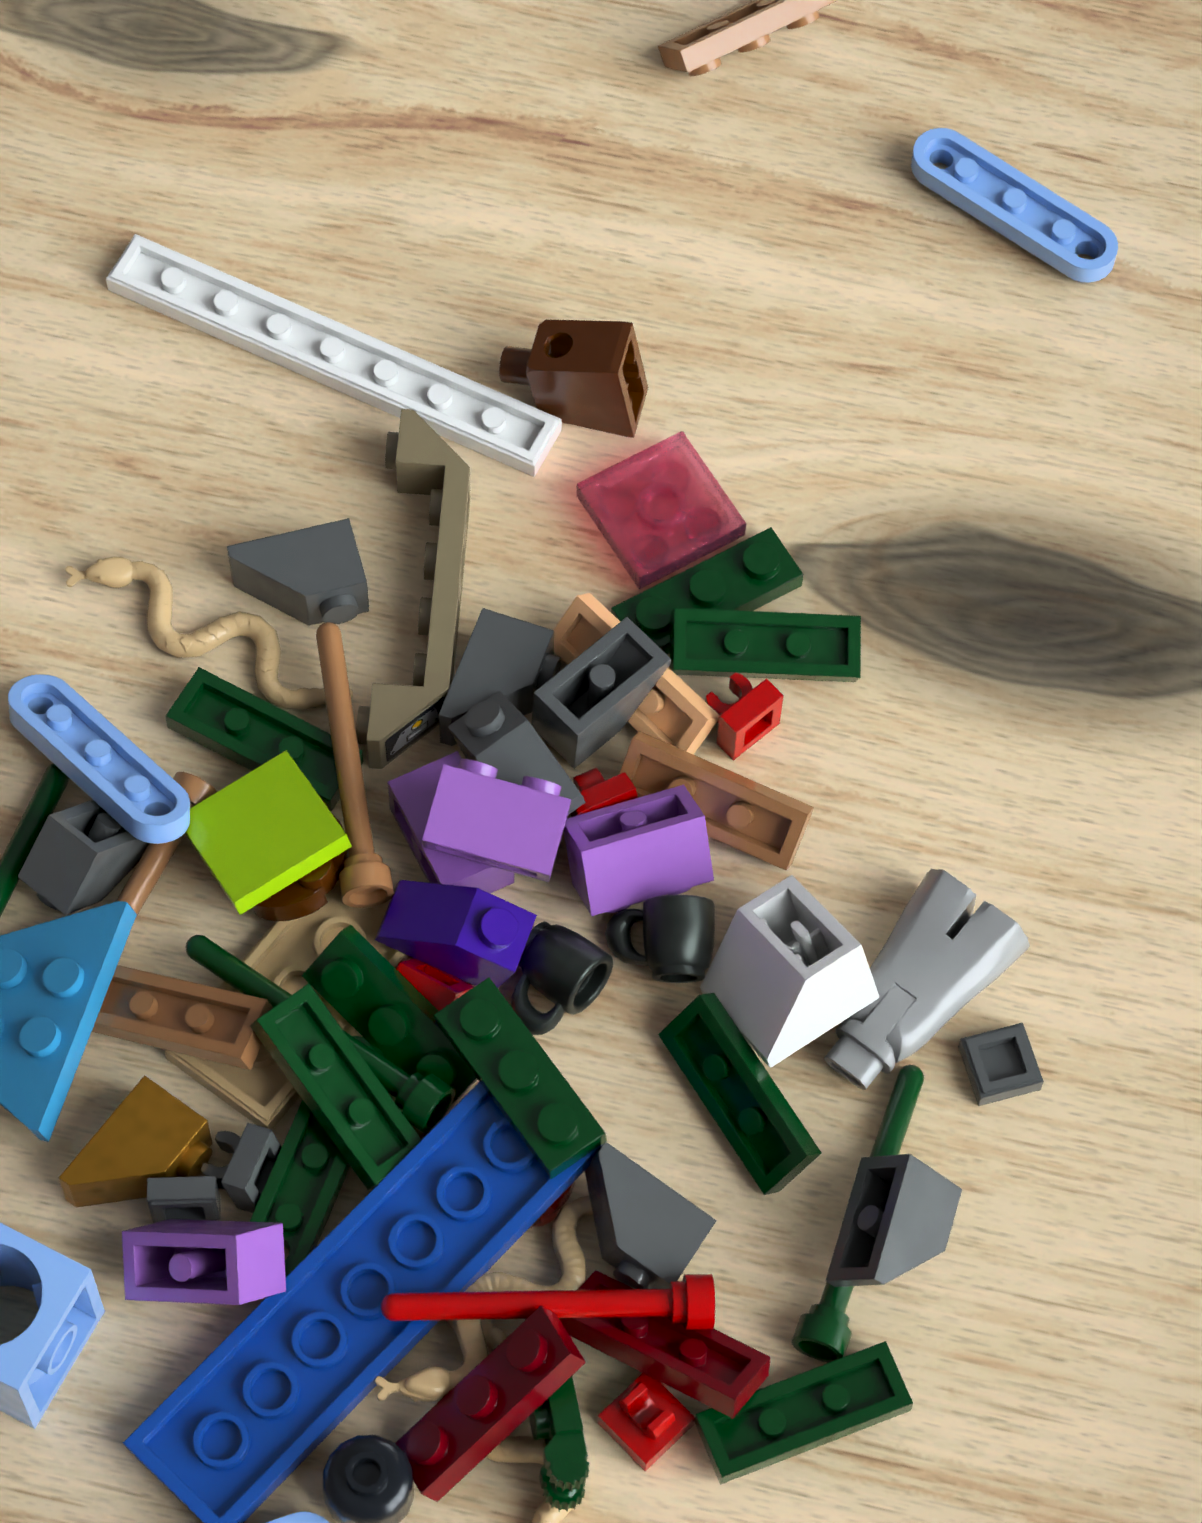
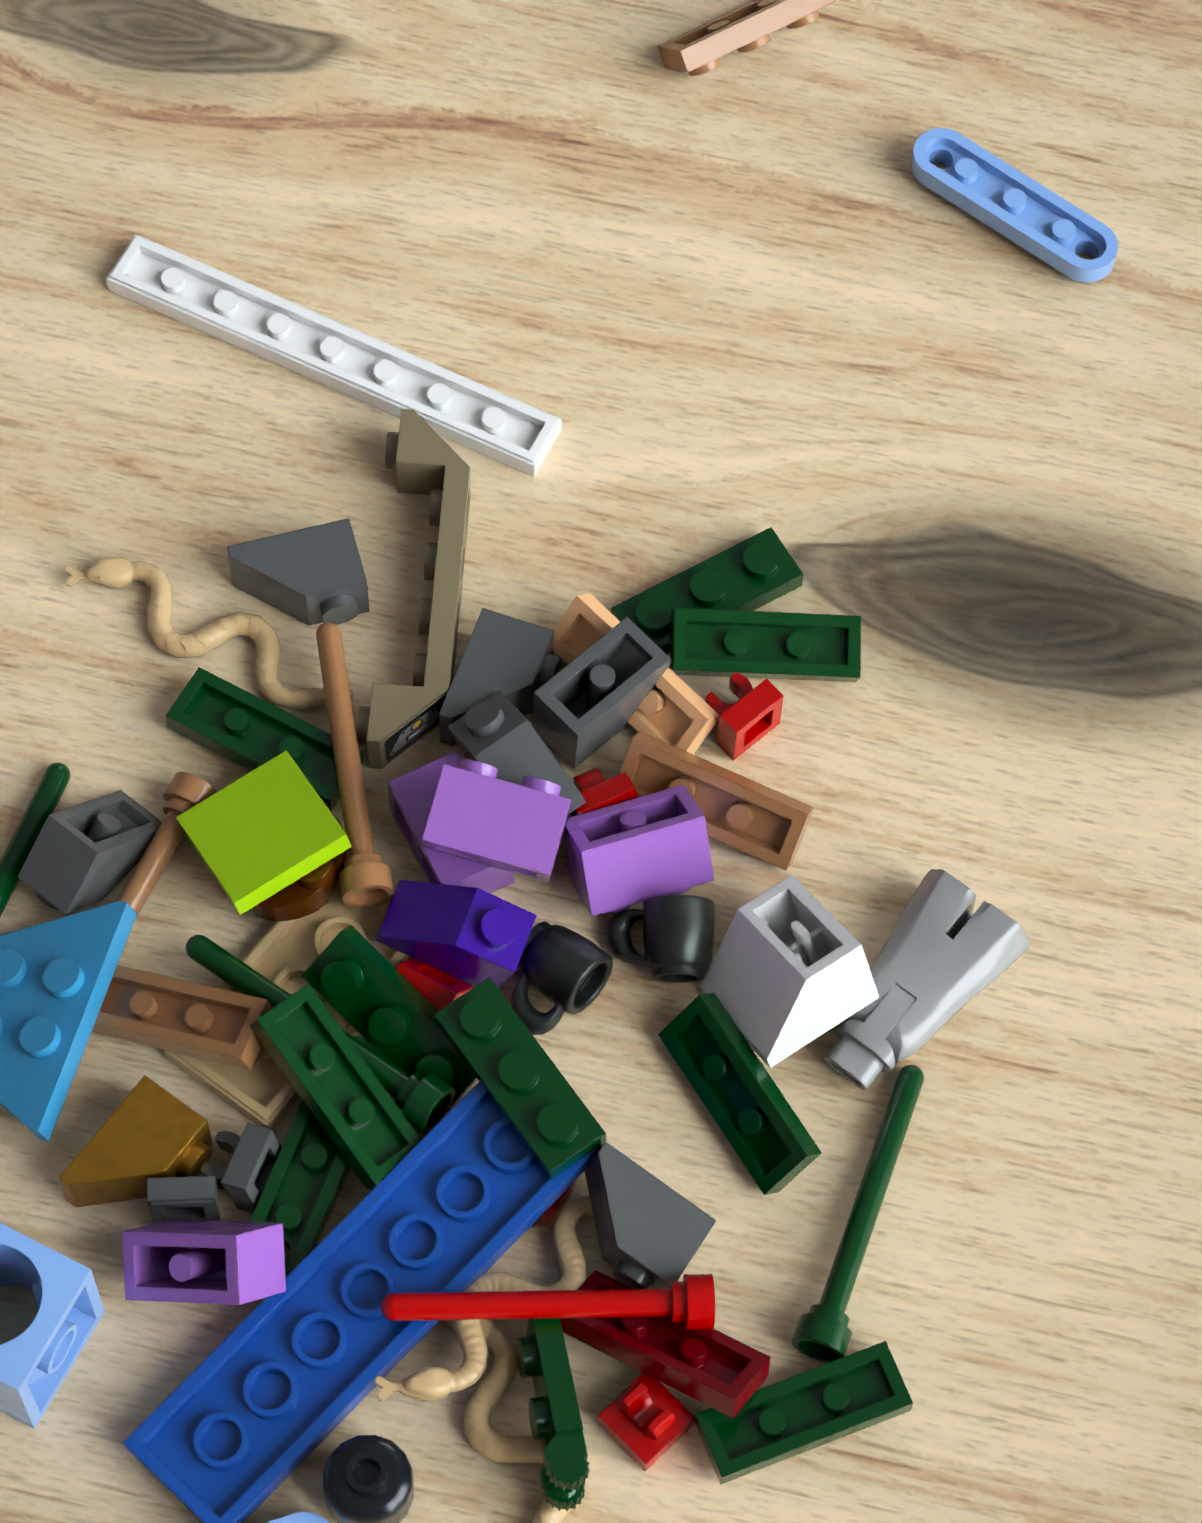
(99, 759): light blue plate -> none
(490, 1403): dark red plate -> none
(582, 373): reddish brown torso -> none
(660, 509): clear pink plate -> none
(893, 1221): dark grey slope -> none
(1000, 1064): dark grey tile -> none

